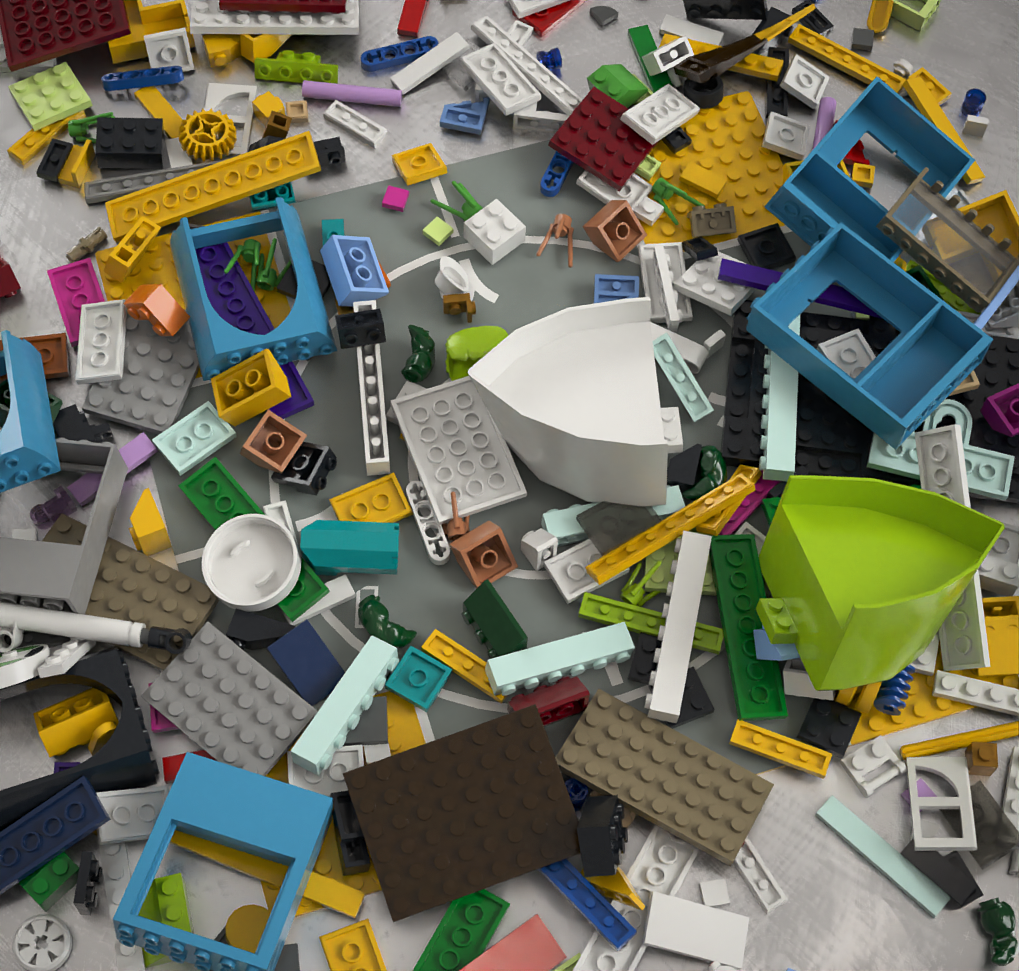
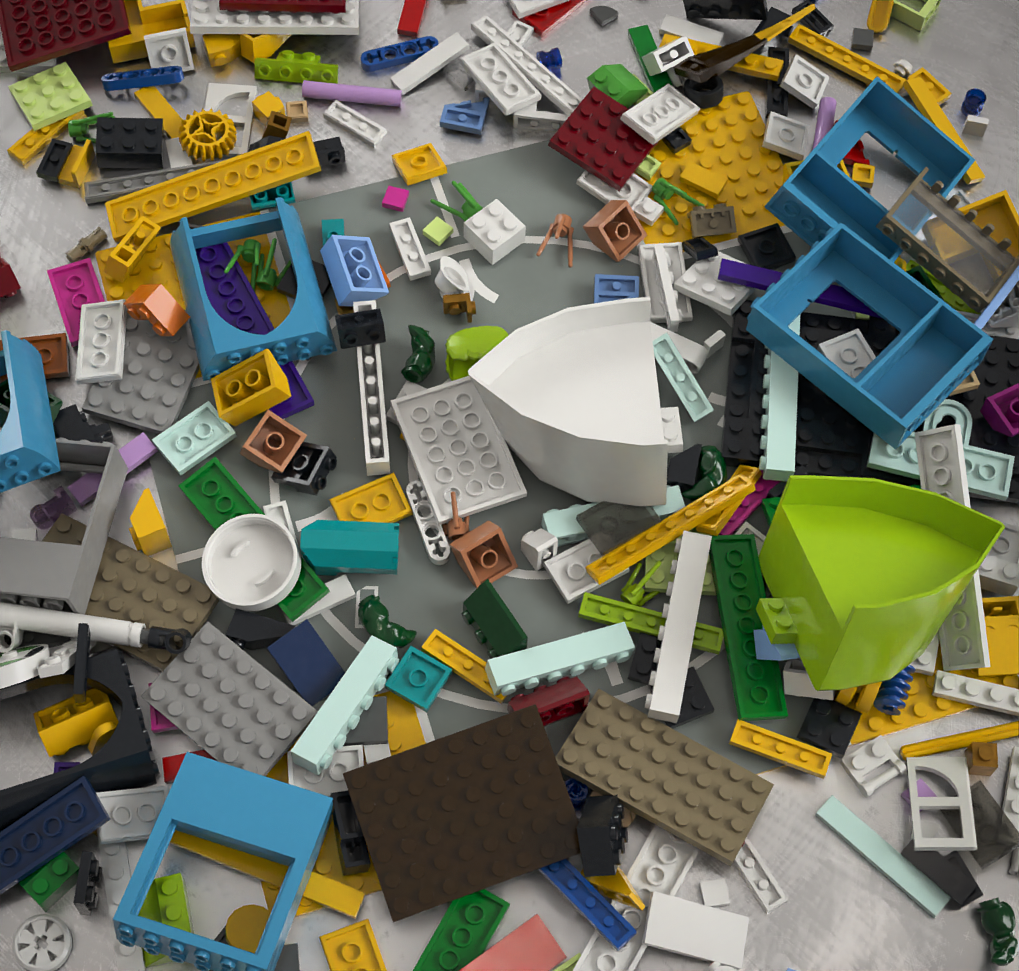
(81, 663): none -> black tile
(410, 249): none -> white plate
(559, 178): blue beam -> none

